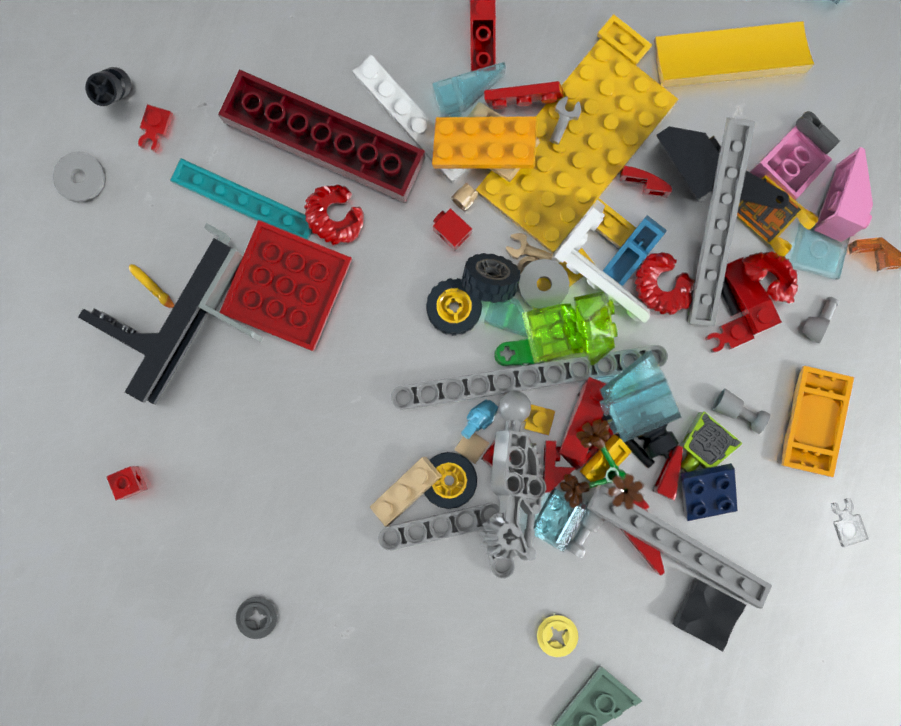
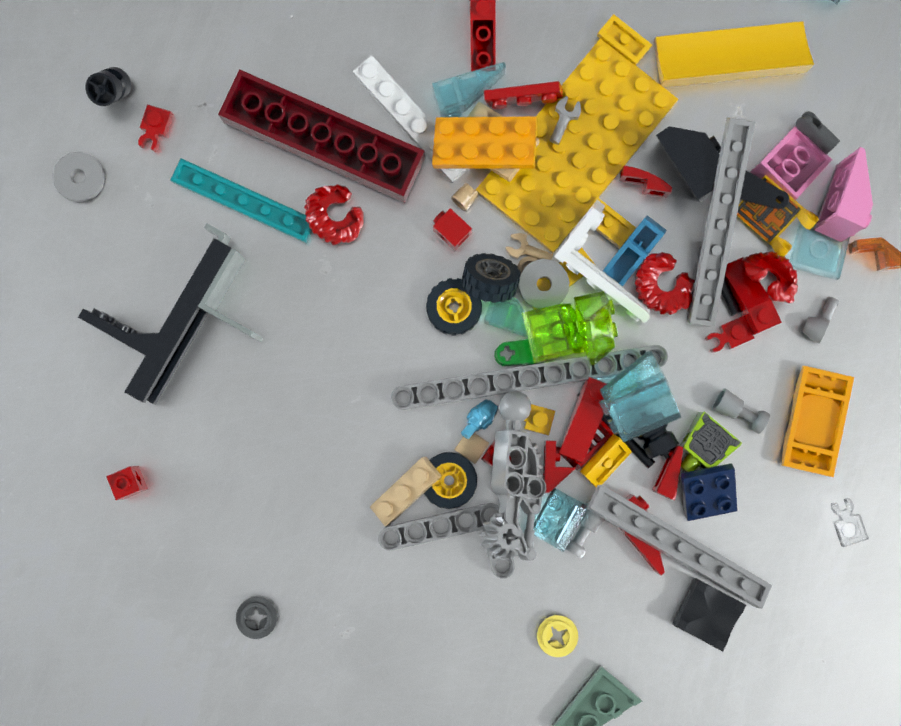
(144, 279): yellow piece -> none
(286, 285): red plate -> none
(624, 490): reddish brown plant -> none

